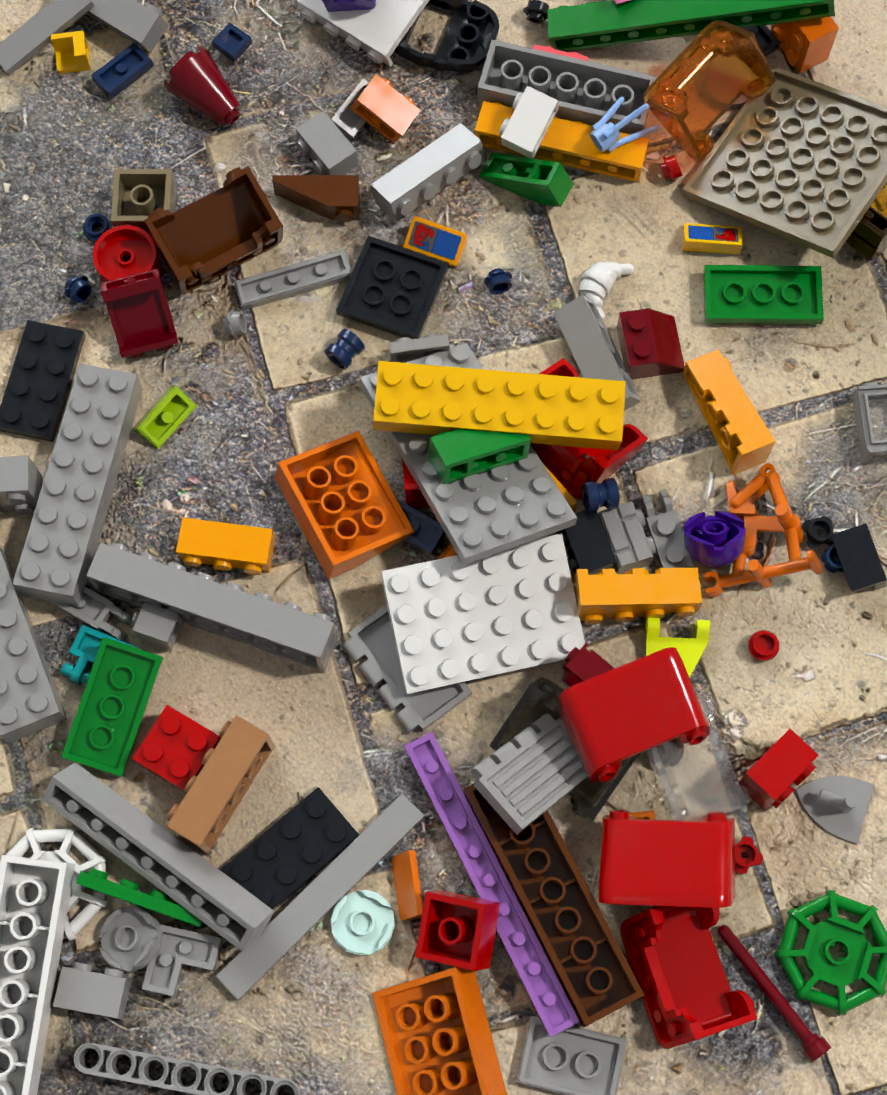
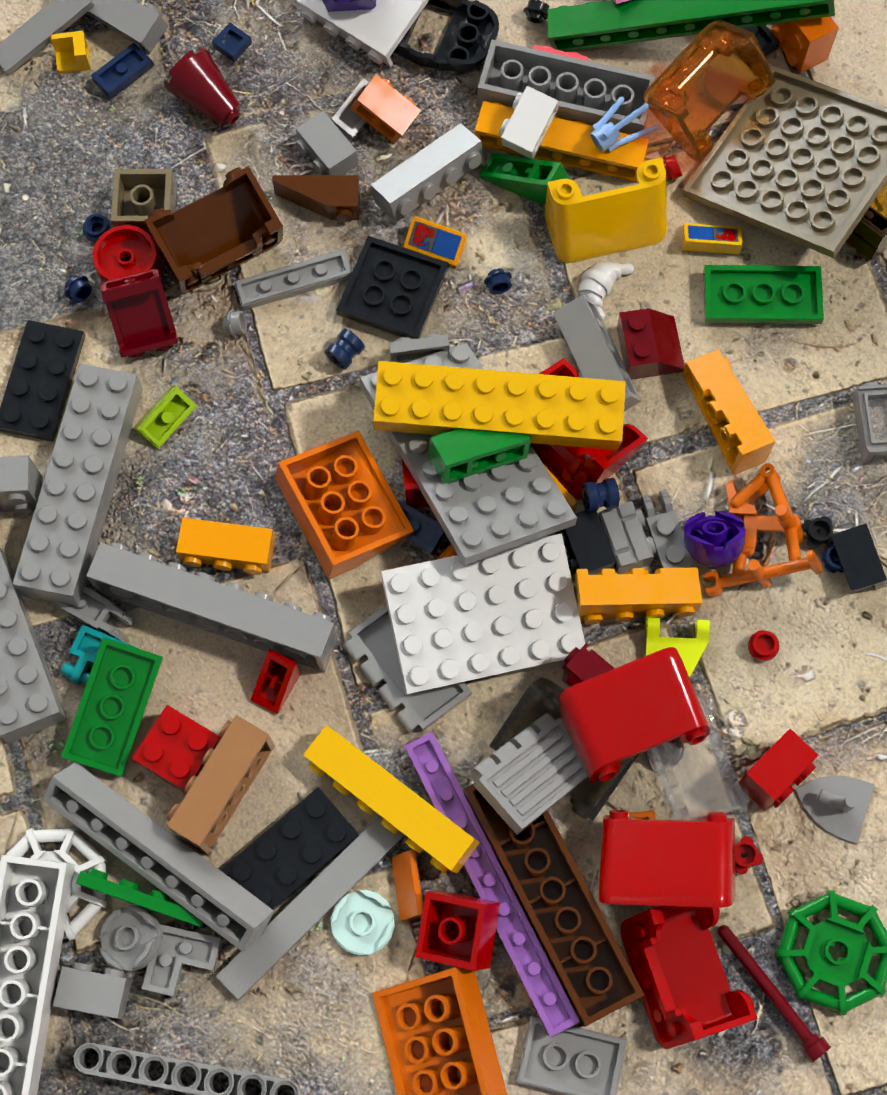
(156, 625): light grey brick -> none
(275, 681): none -> red slope
(391, 799): none -> yellow brick
(610, 219): none -> yellow windscreen

